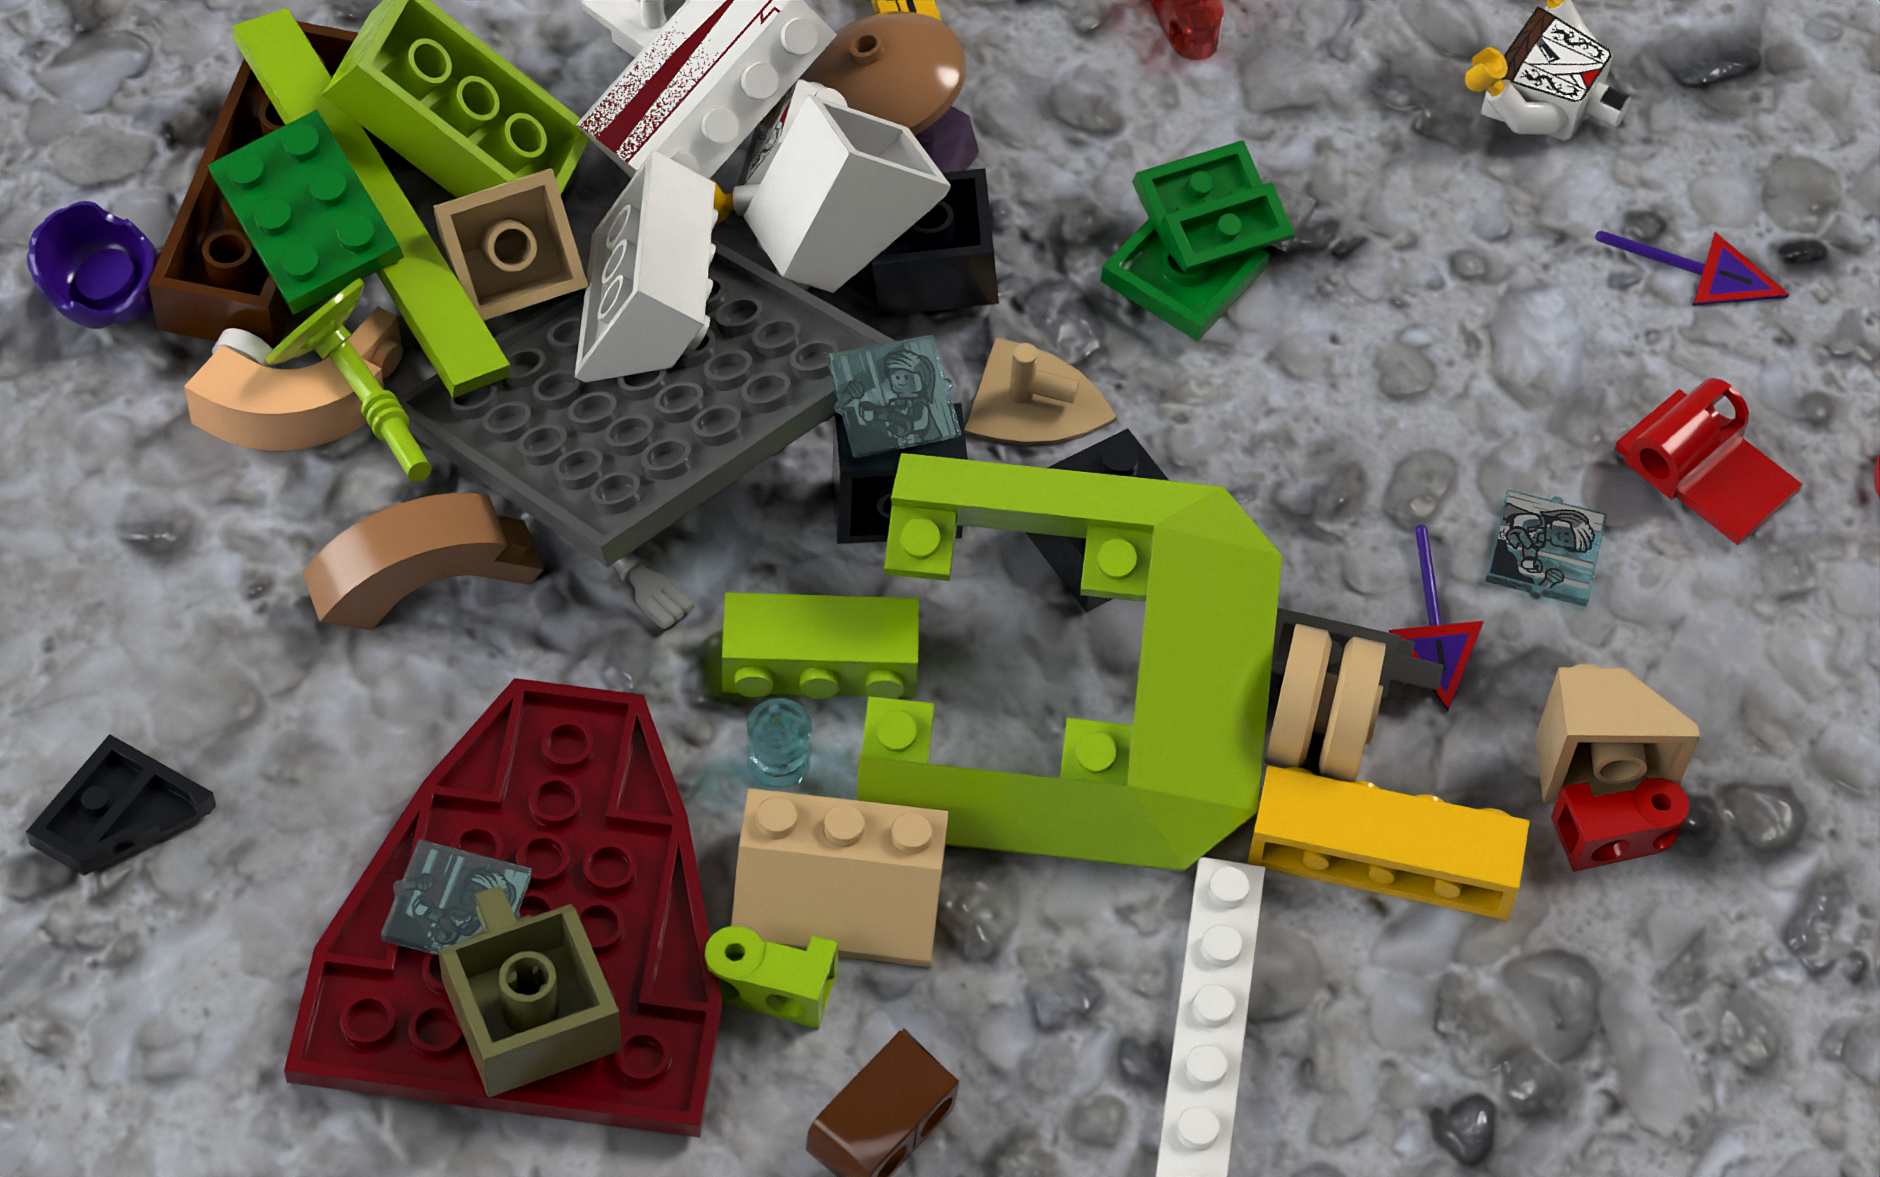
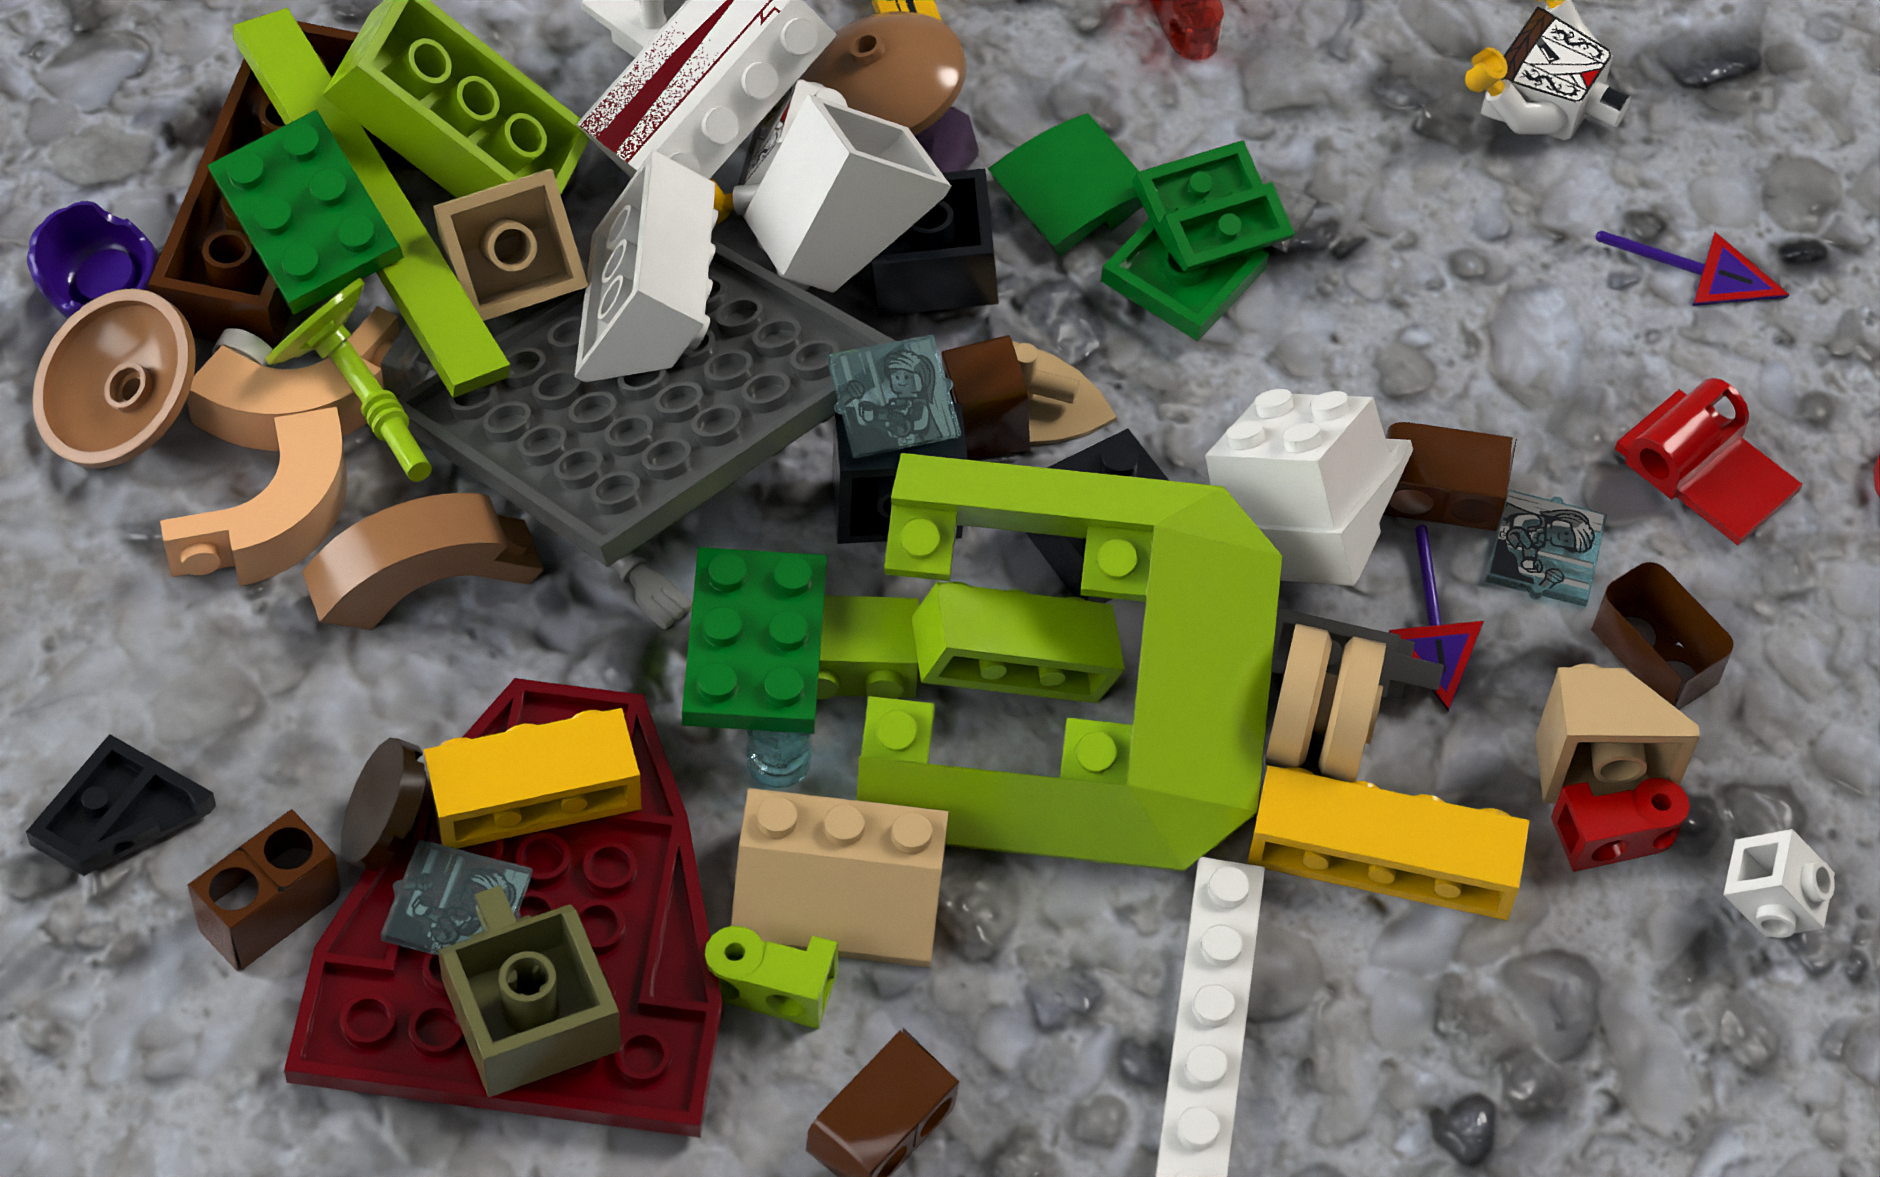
(114, 378): none -> medium nougat dish
(271, 913): none -> reddish brown piece
(281, 521): none -> light nougat arch
(383, 804): none -> dark brown tile
(404, 364): none -> clear tile
(533, 778): none -> yellow brick
(755, 640): none -> green plate
(991, 395): none -> reddish brown piece
(1017, 642): none -> lime brick
(1069, 182): none -> green slope
(1312, 479): none -> white piece
(1452, 476): none -> reddish brown piece
(1676, 617): none -> reddish brown piece
(1779, 883): none -> white brick

